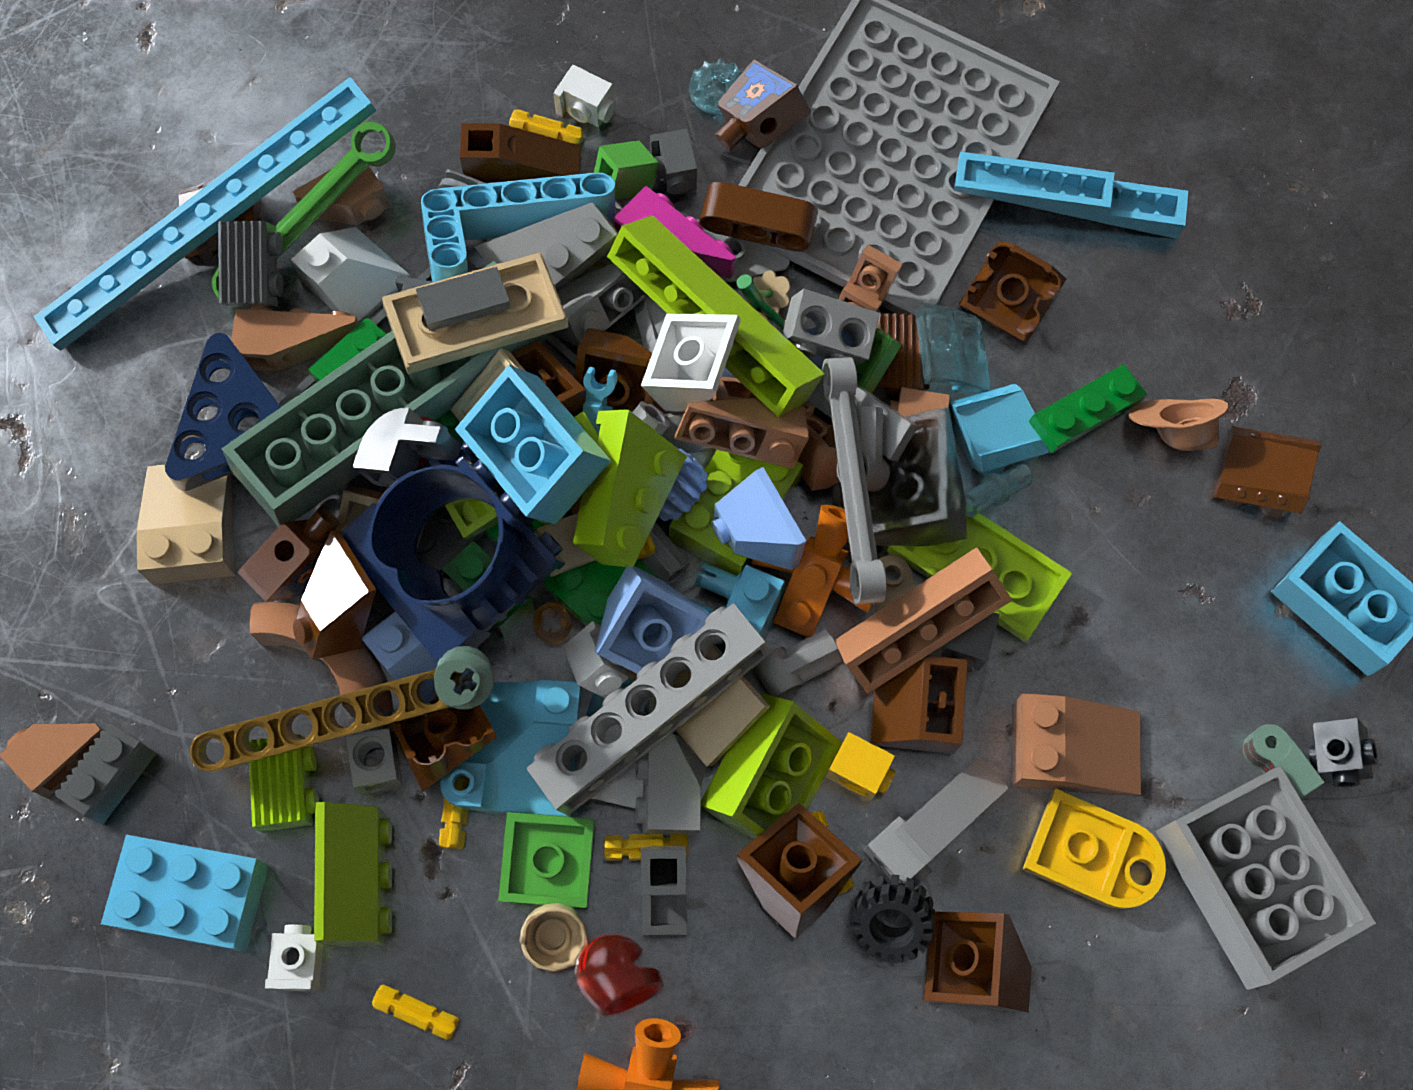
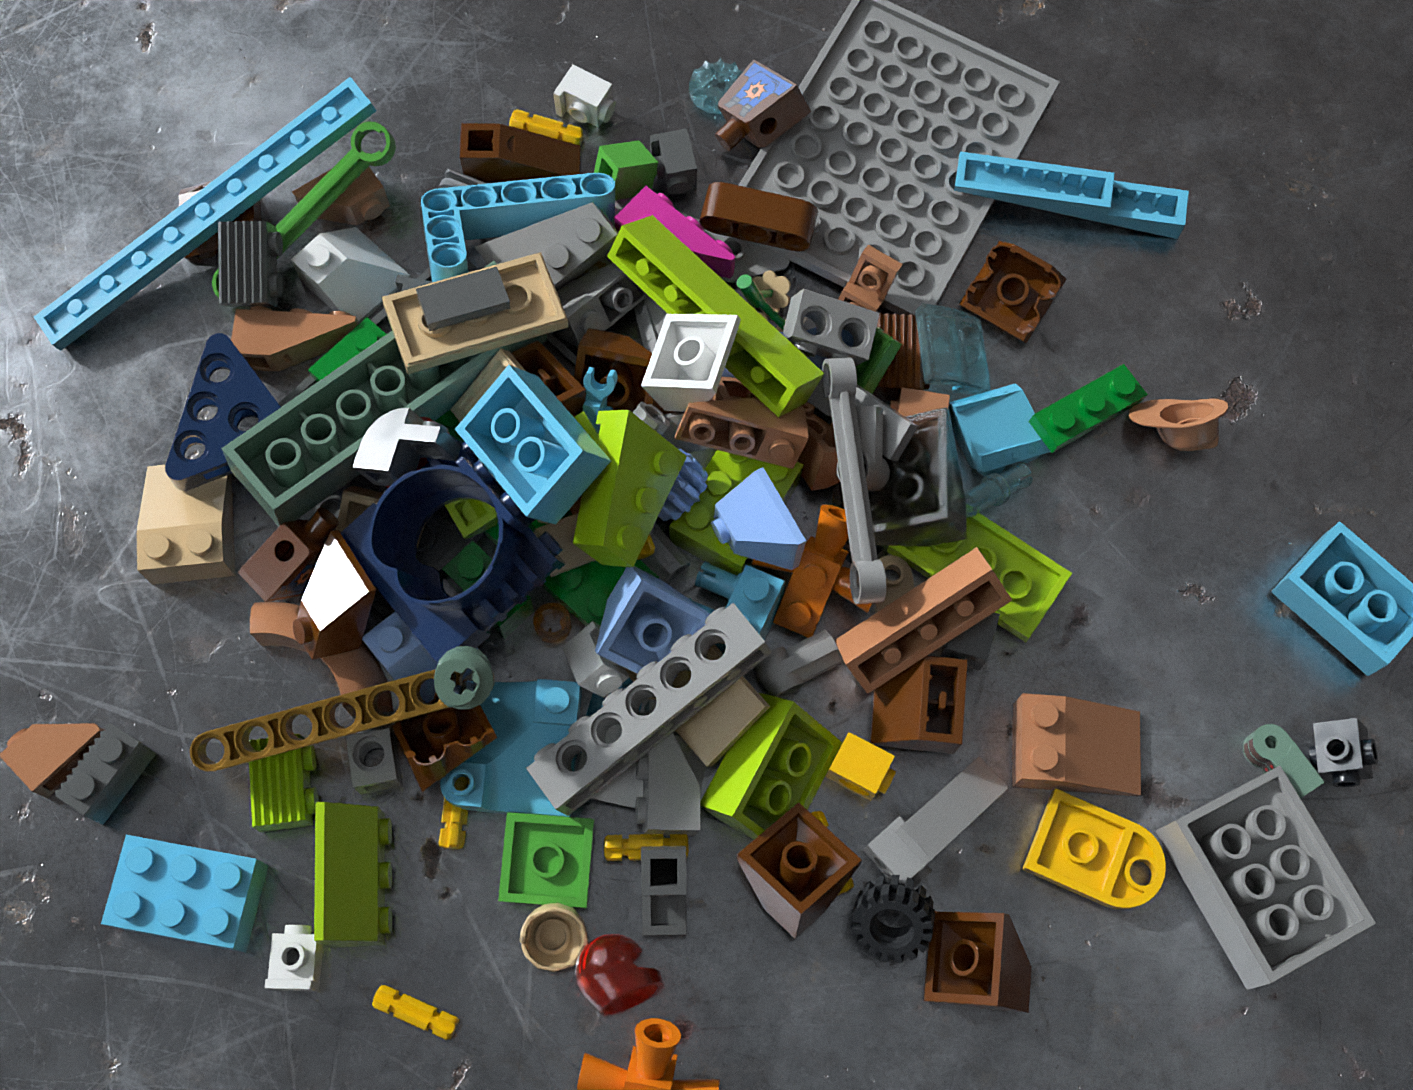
(1267, 471): reddish brown slope -> none

